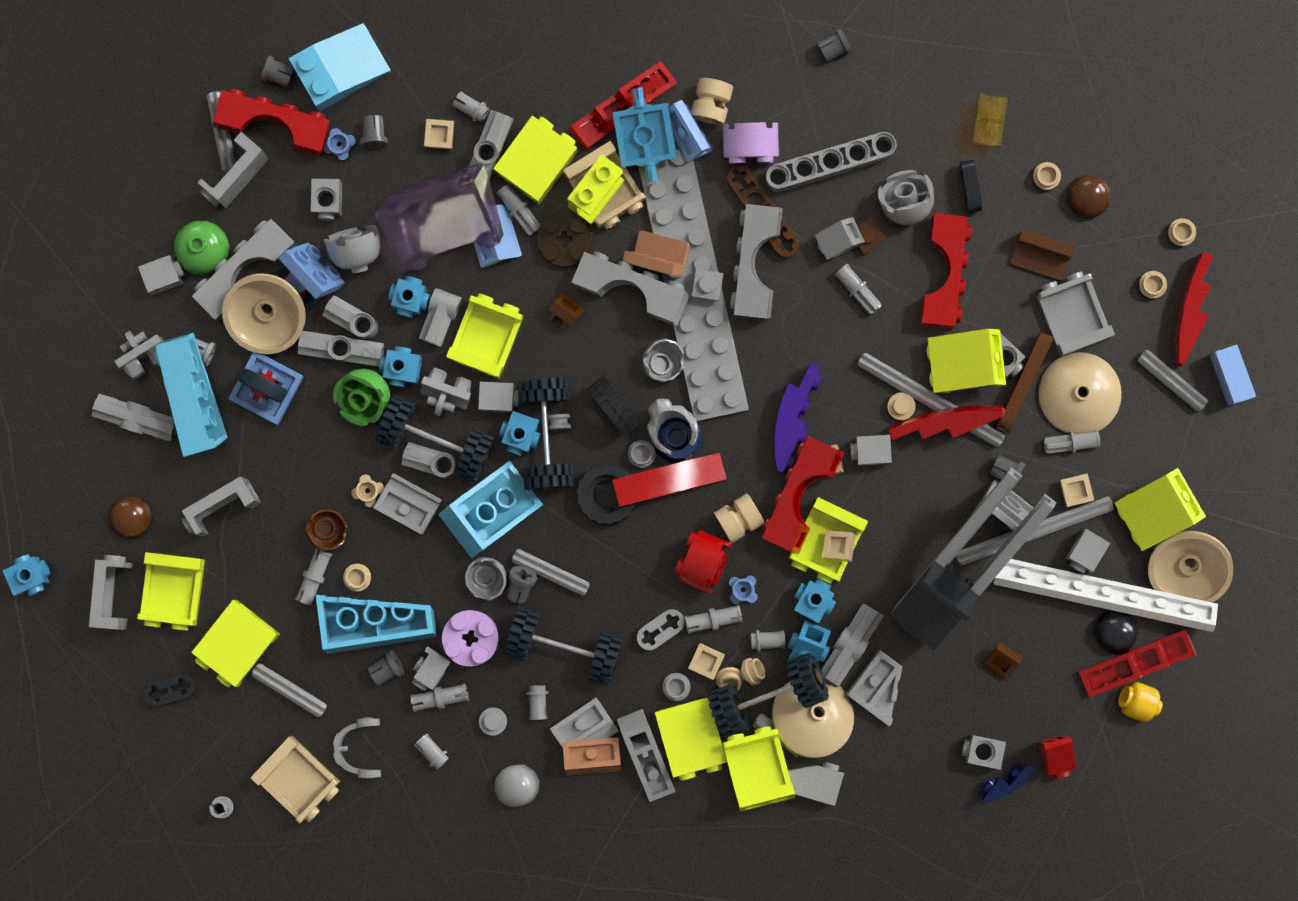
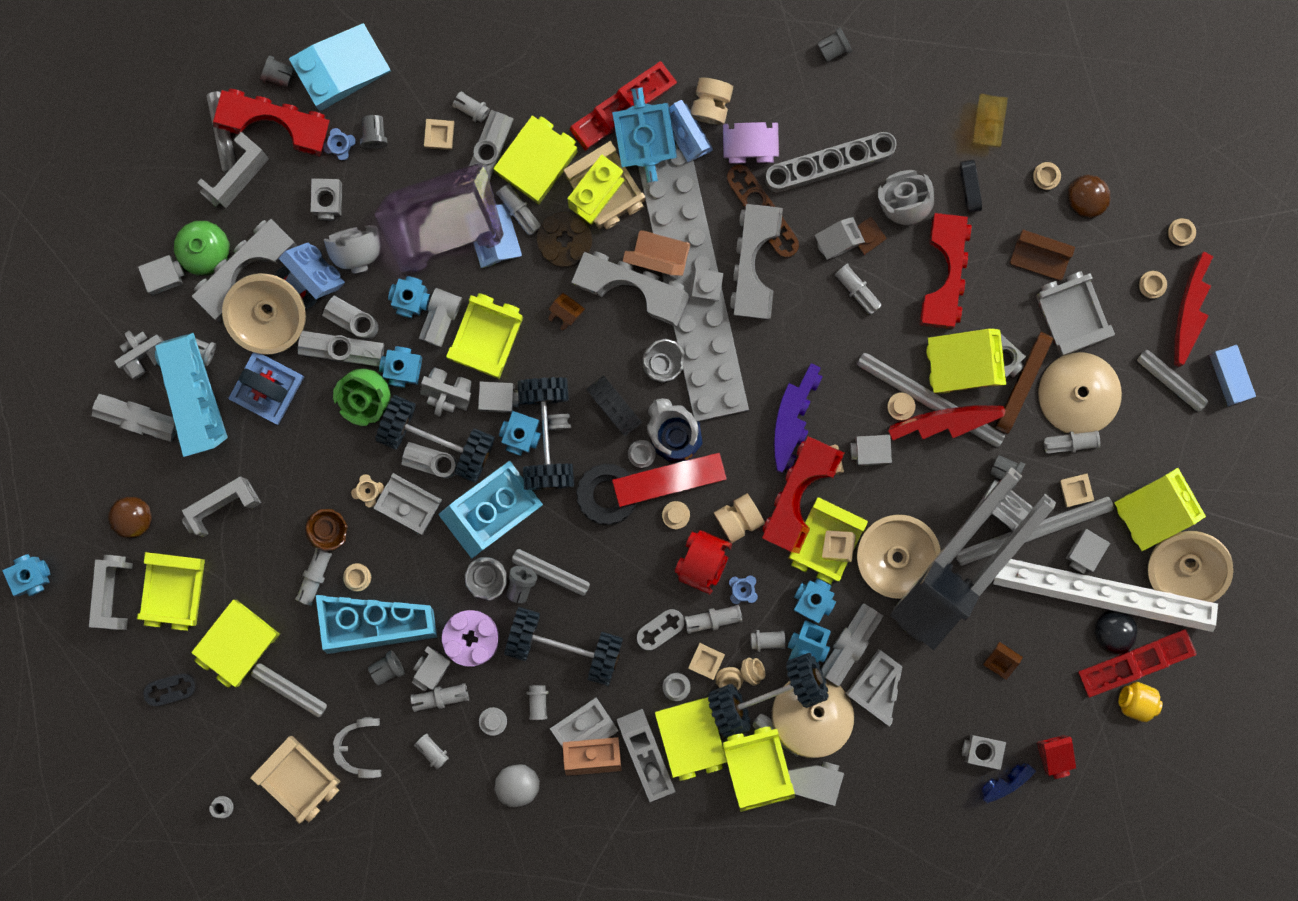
(676, 515): none -> tan plate
(892, 535): none -> tan dish

